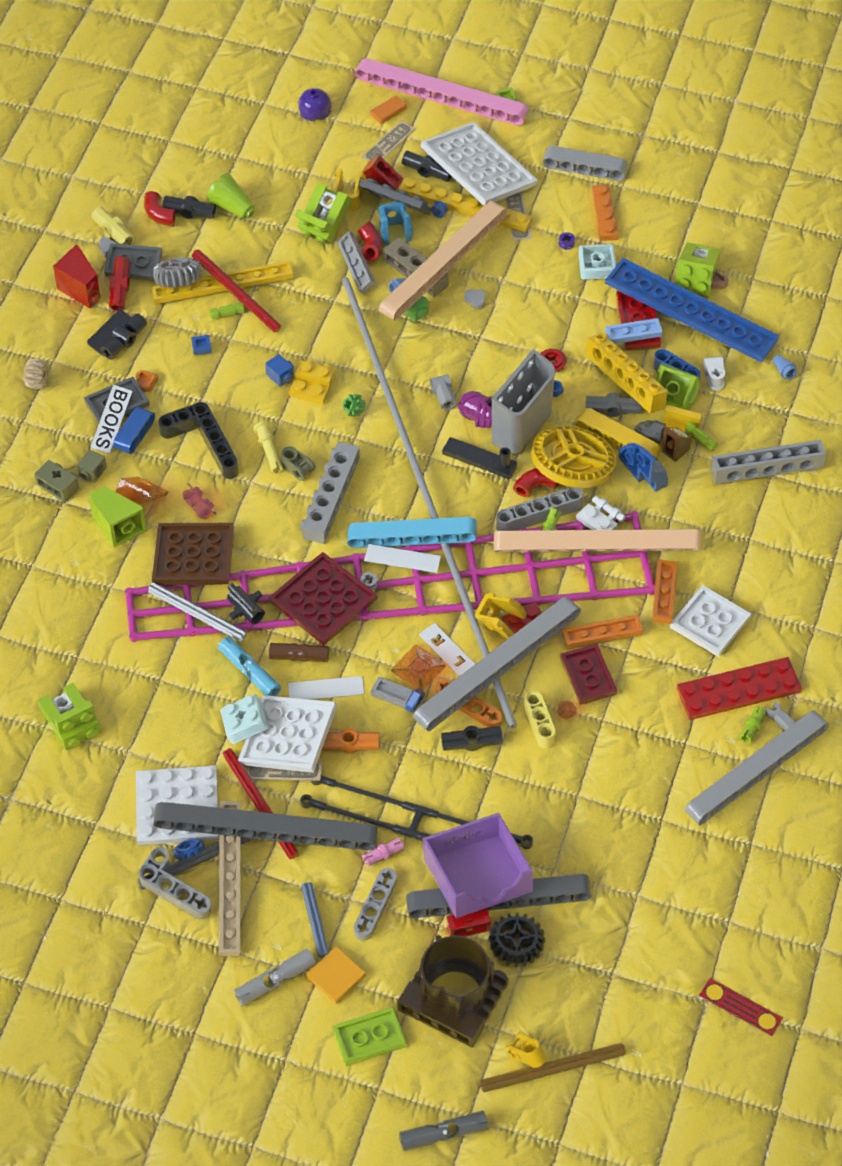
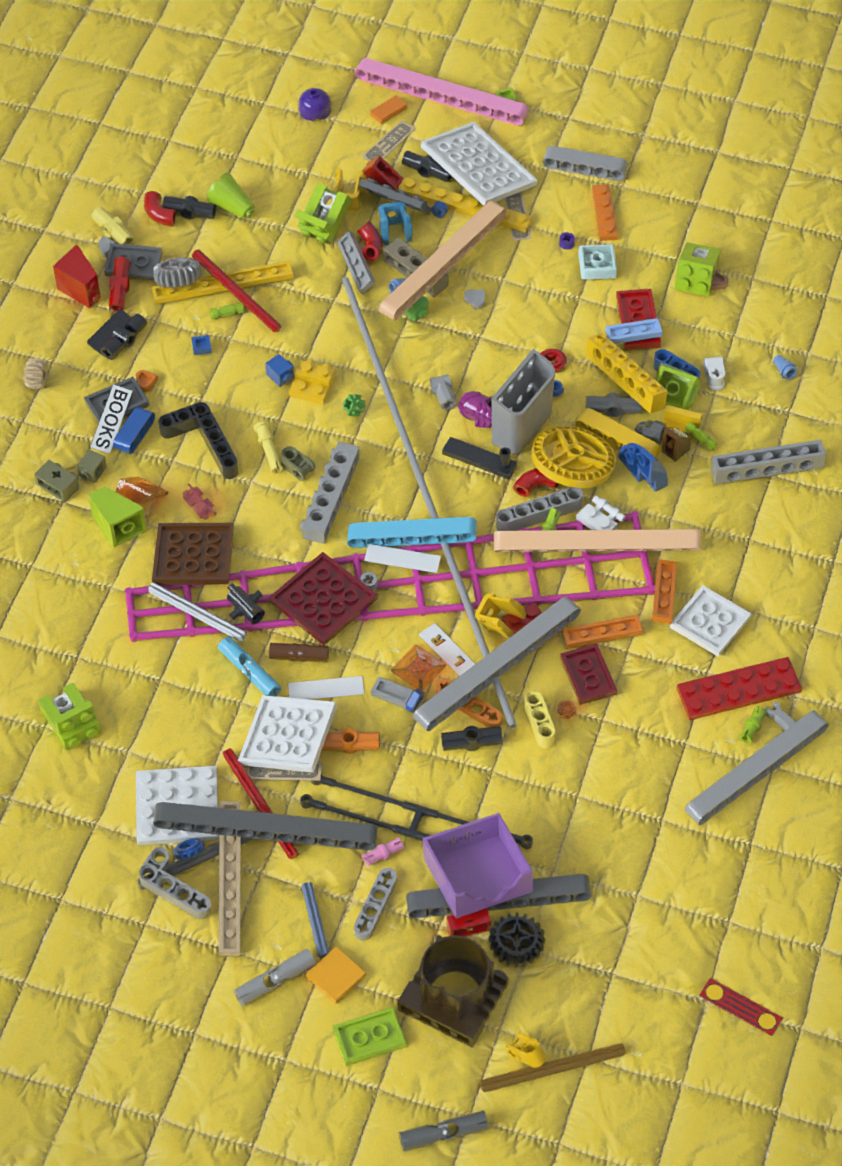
(243, 718): light aqua brick -> none
(692, 310): blue plate -> none

